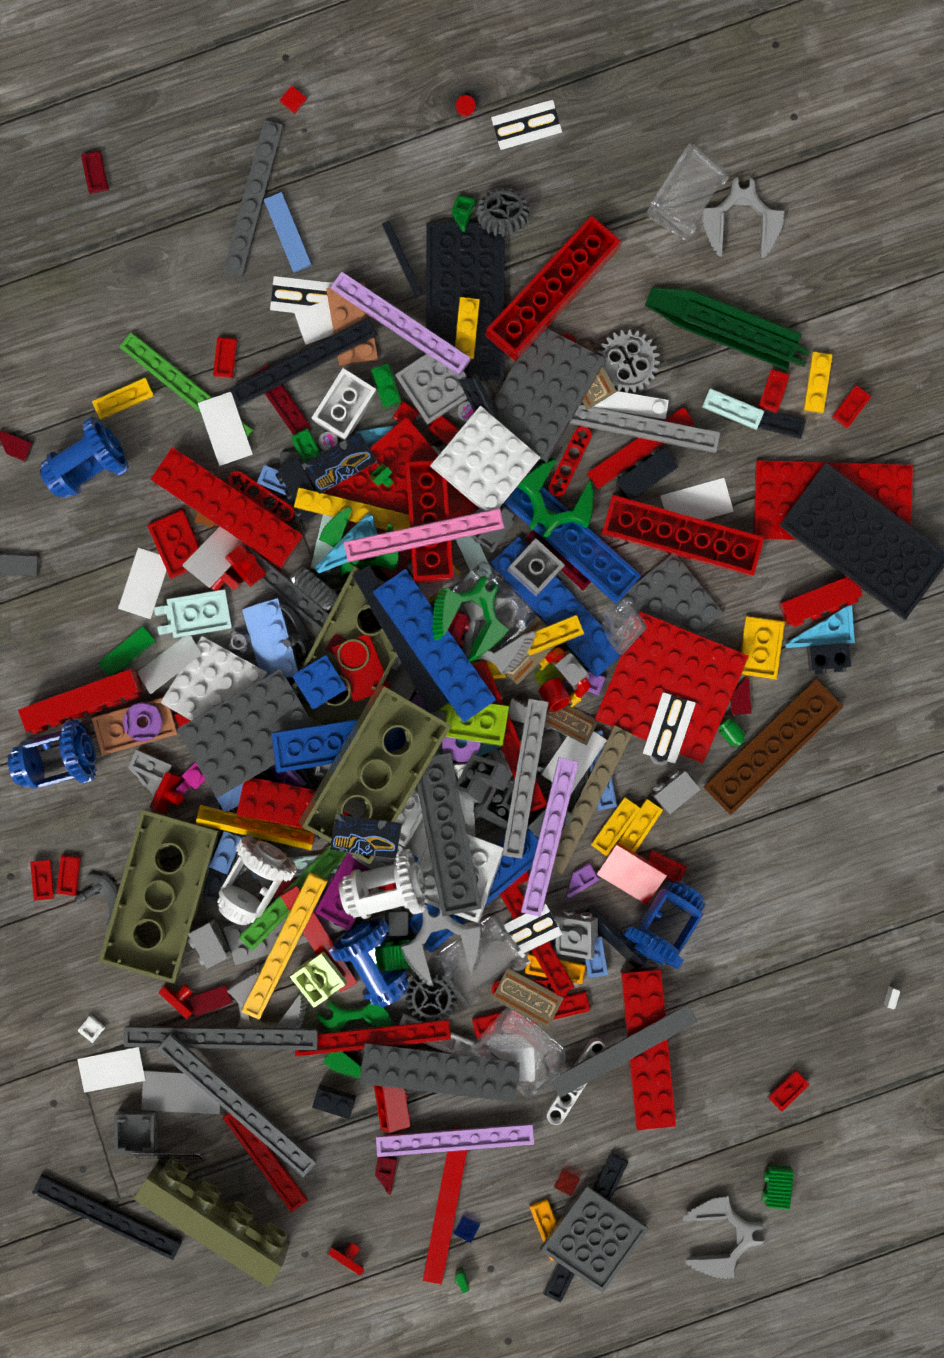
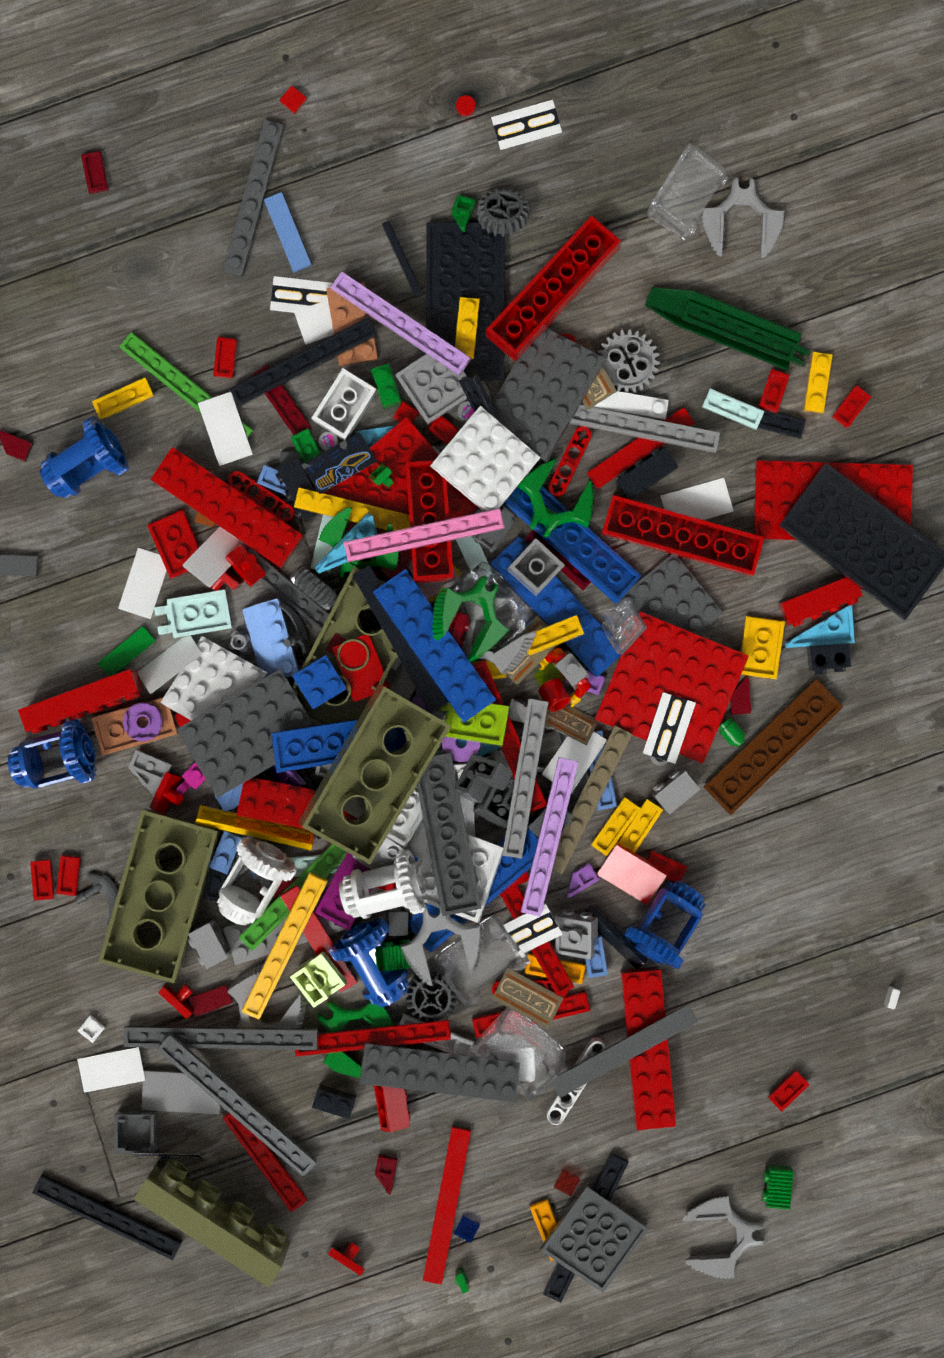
(365, 836): black sticker -> none
(454, 1140): lavender plate -> none

